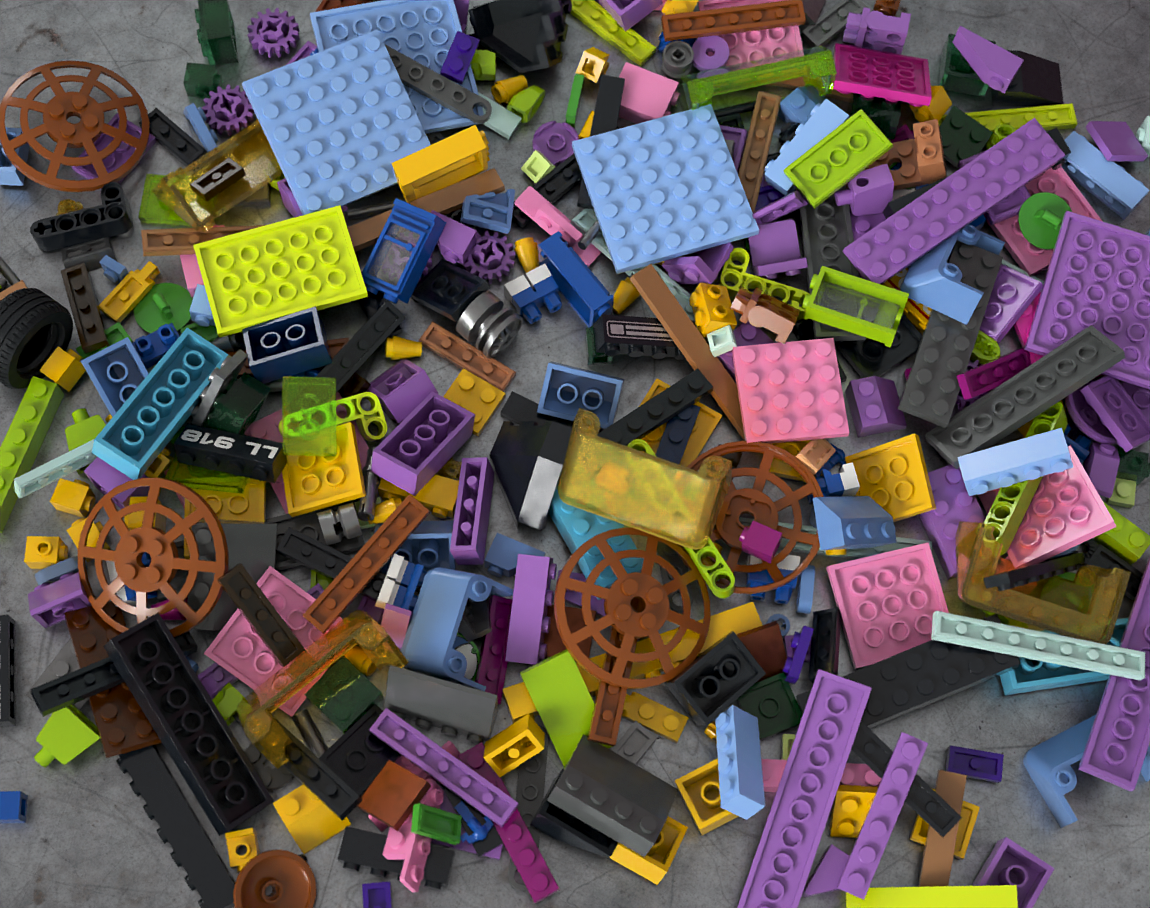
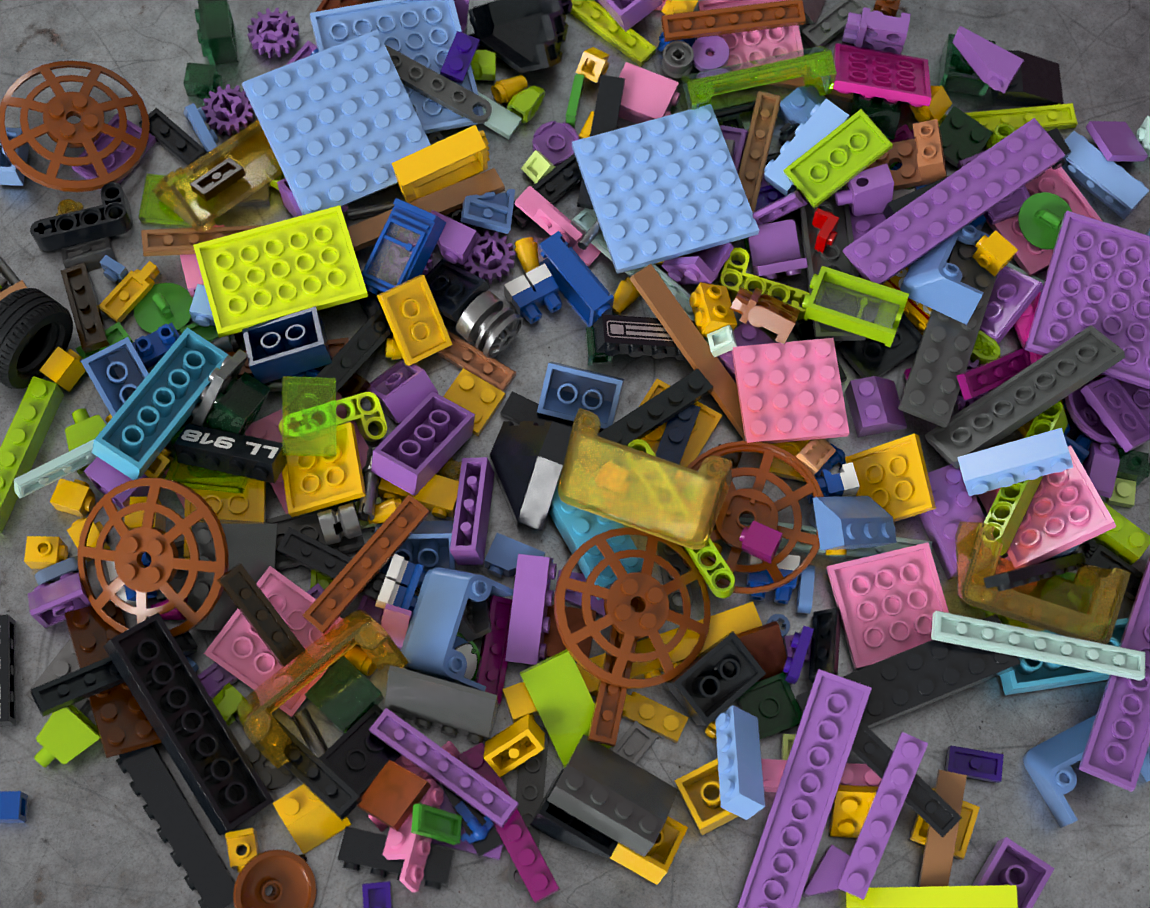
(414, 320): none -> yellow plate
(828, 224): none -> red bracket
(994, 252): none -> yellow brick

